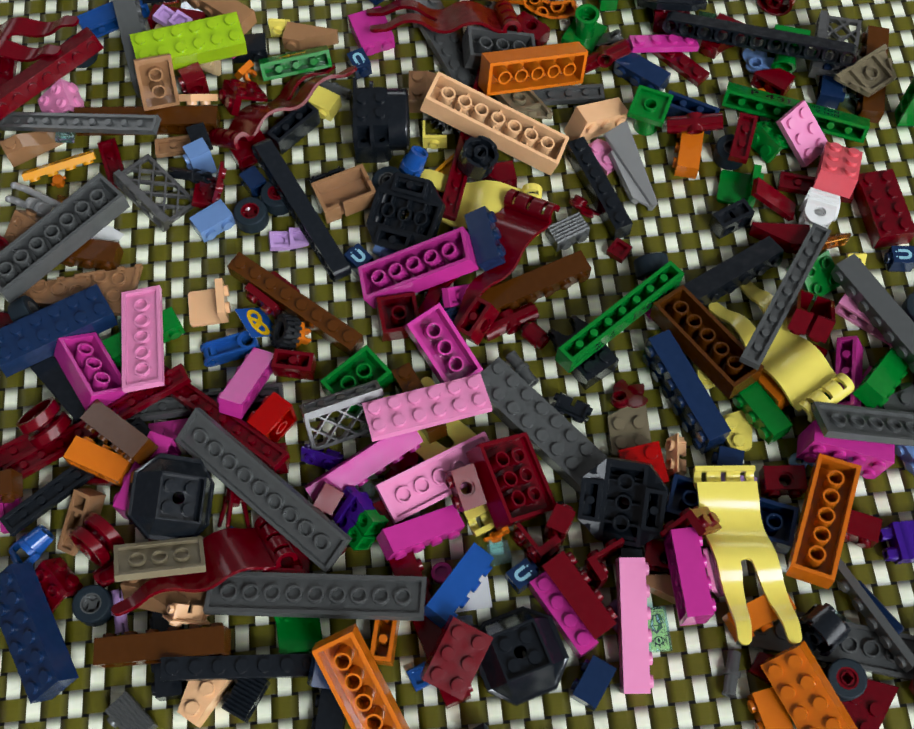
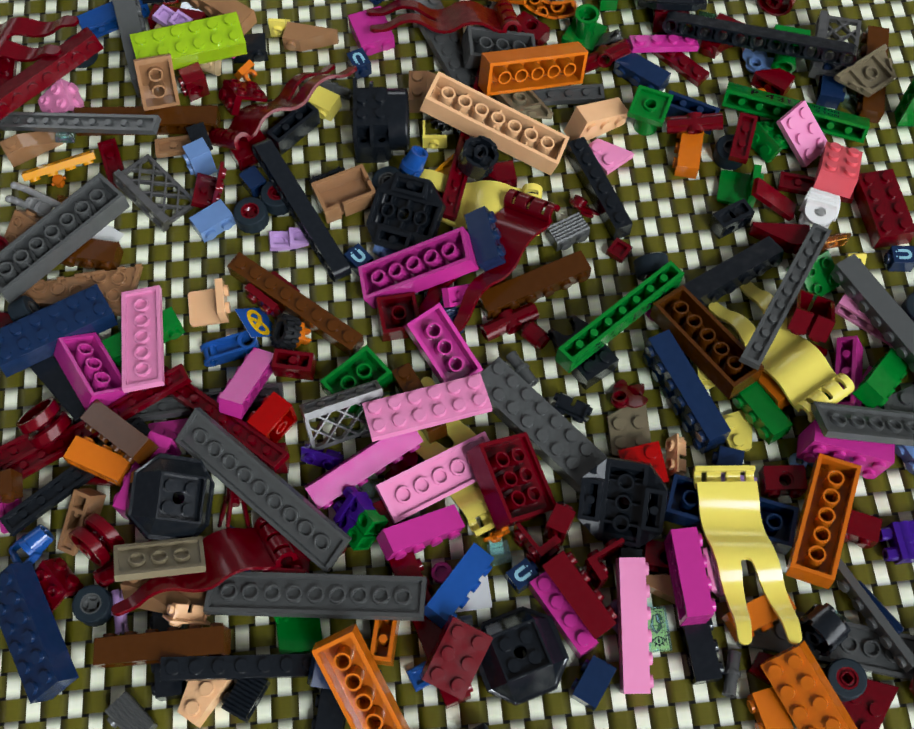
(191, 99): light nougat plate -> none
(194, 175): black pin -> none
(295, 63): green brick -> none
(327, 498): brick -> none
(474, 496): brick -> none
(477, 320): dark red brick -> none
(630, 166): light grey wedge -> none
(700, 518): dark red bracket -> none
(701, 653): none -> black brick

